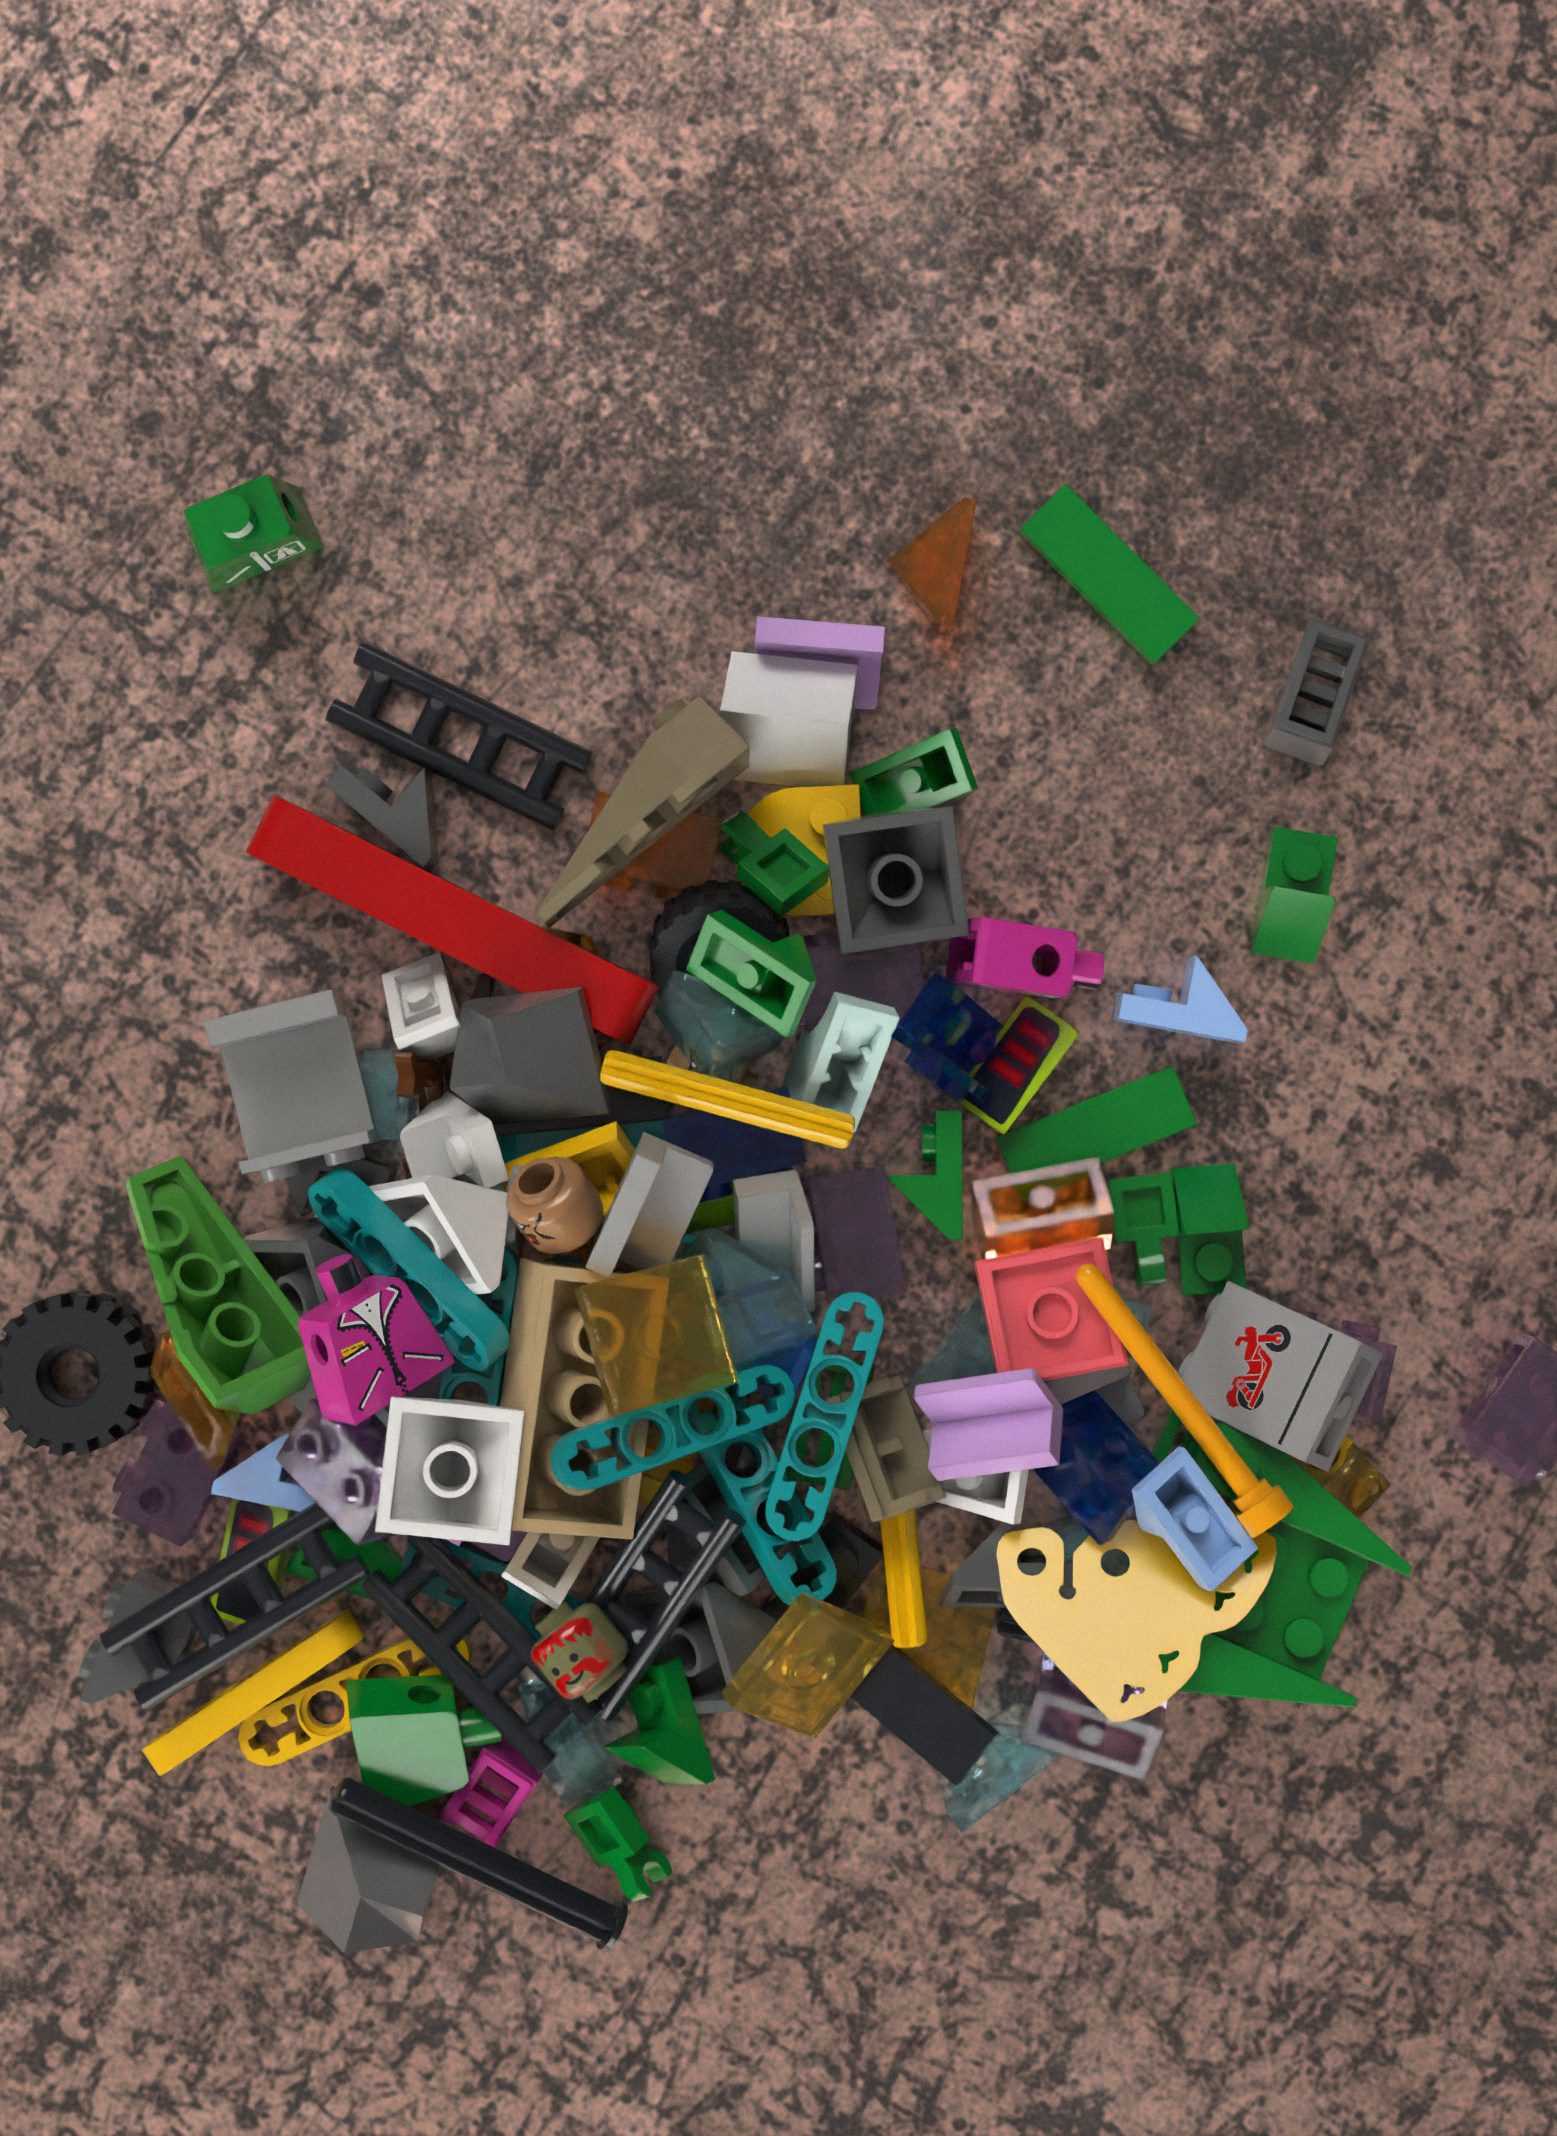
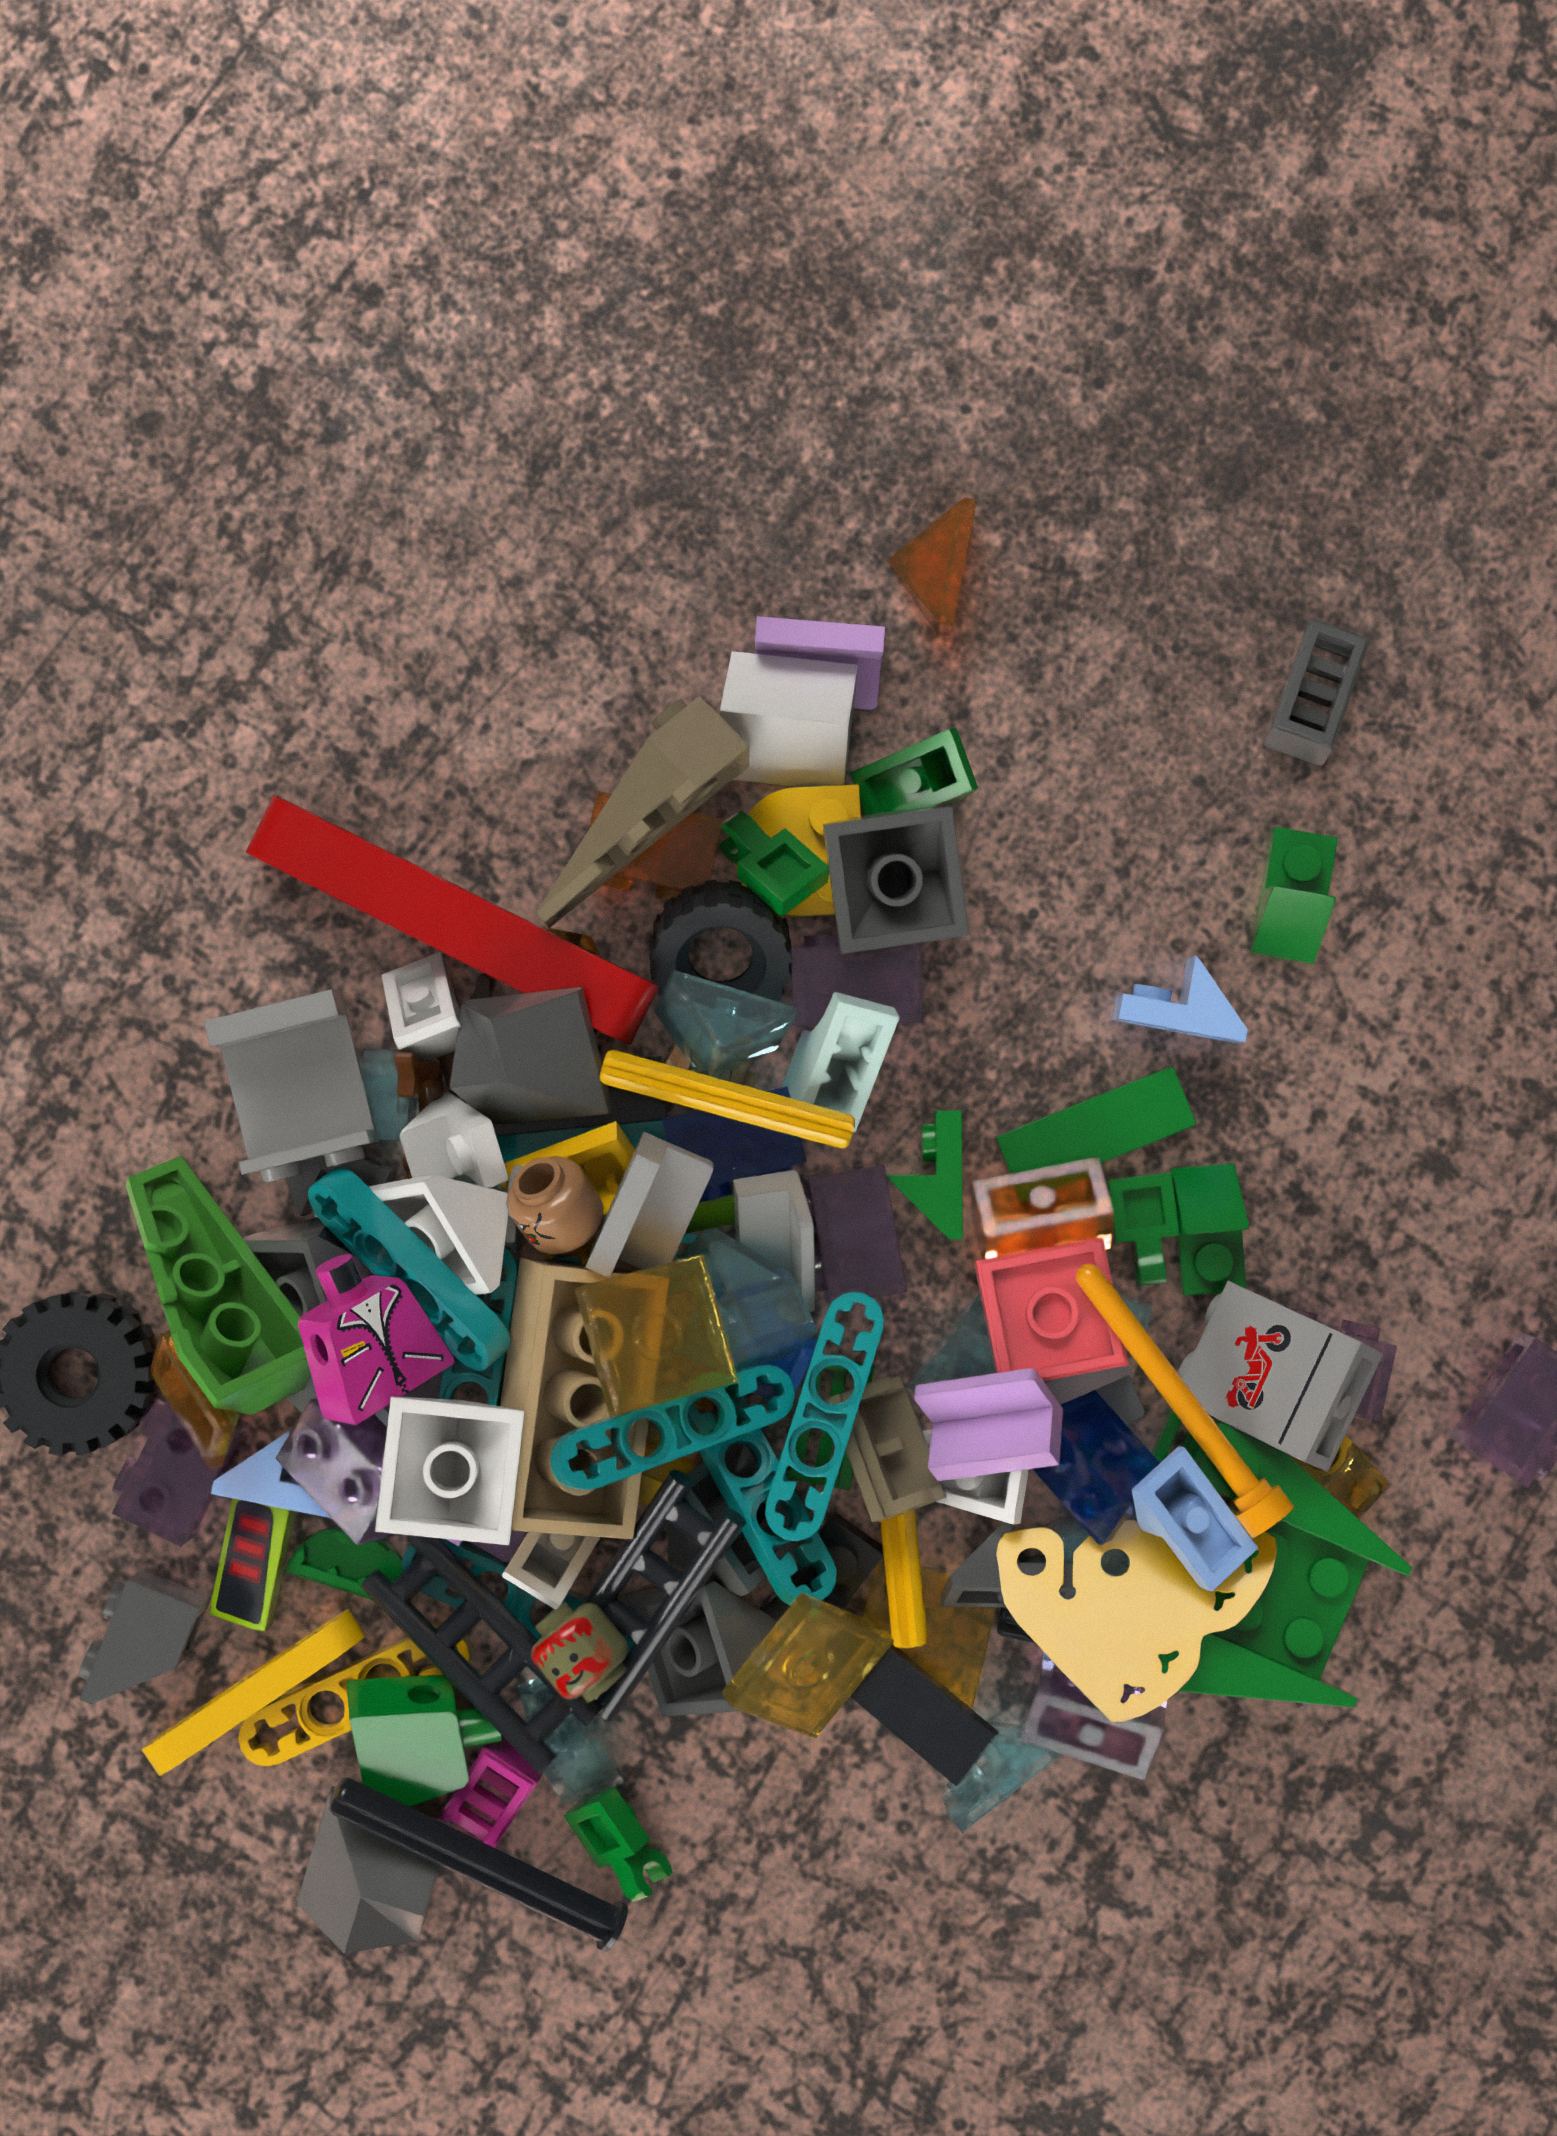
(221, 1643): black bar -> none
(250, 530): green torso -> none
(406, 822): dark grey slope -> none
(420, 746): black bar -> none
(669, 1733): green slope -> none
(758, 975): green slope -> none
(948, 1038): clear blue bracket -> none
(1000, 957): dark pink torso -> none
(1019, 1063): slope -> none
(1108, 575): green tile -> none

